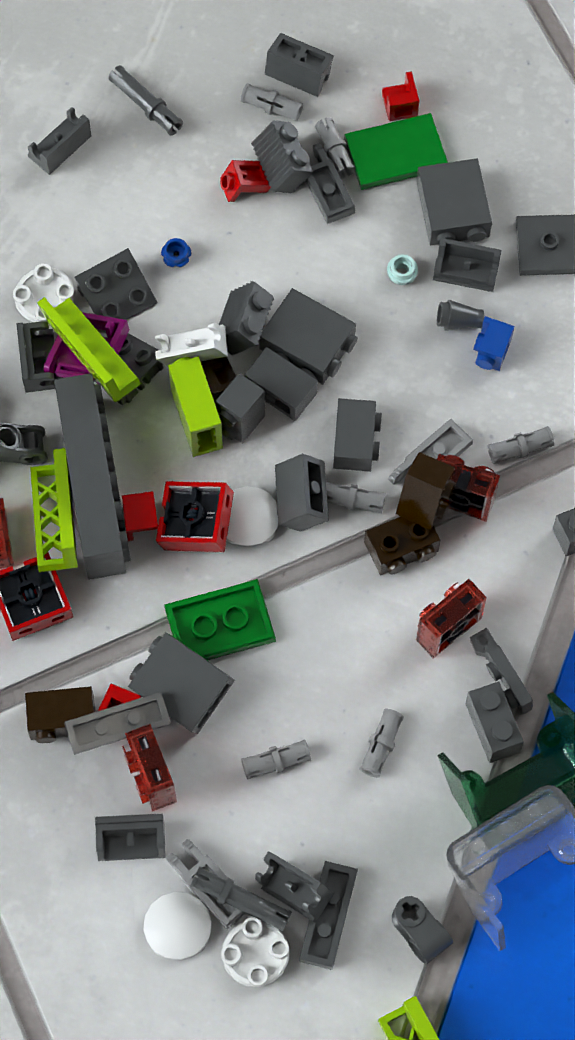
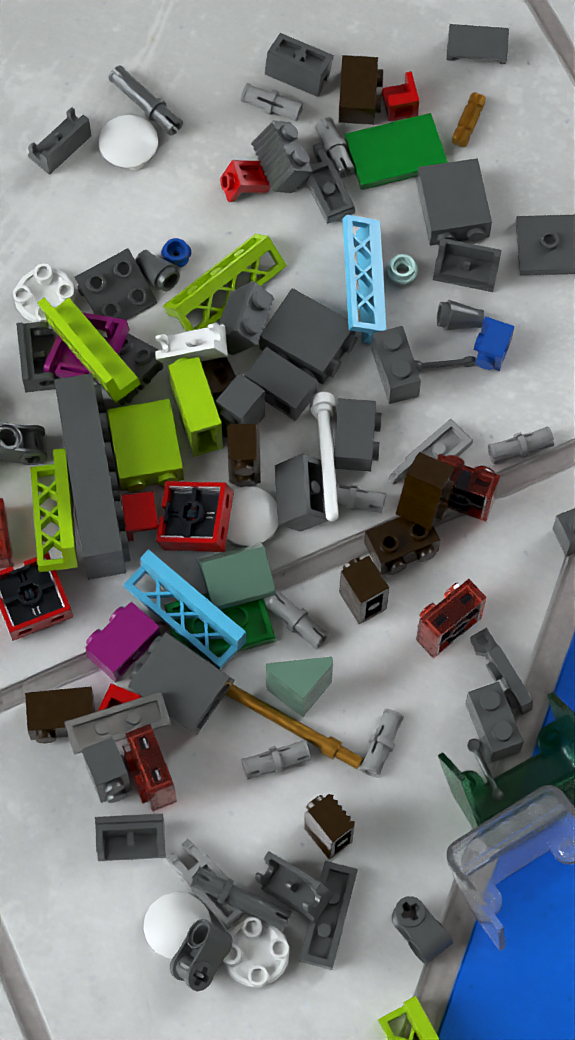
(107, 770): none -> dark grey brick
(122, 641): none -> magenta brick
(128, 141): none -> white dish
(145, 445): none -> lime brick
(159, 271): none -> dark grey cone
(193, 601): none -> medium azure fence
(201, 952): none -> dark grey piece
(219, 275): none -> lime fence
(237, 576): none -> sand green slope
(243, 454): none -> dark brown brick
(297, 620): none -> light grey pin
(299, 681): none -> sand green slope
(323, 408): none -> white piece
(328, 825): none -> dark brown brick
(330, 746): none -> pearl gold bar
(358, 90): none -> dark brown brick
(363, 589): none -> dark brown brick
(369, 274): none -> medium azure fence
(396, 364): none -> dark grey brick
(468, 119): none -> pearl gold axle
(468, 361): none -> dark grey hinge
(474, 746): none -> dark grey hinge
(477, 42): none -> dark grey hinge

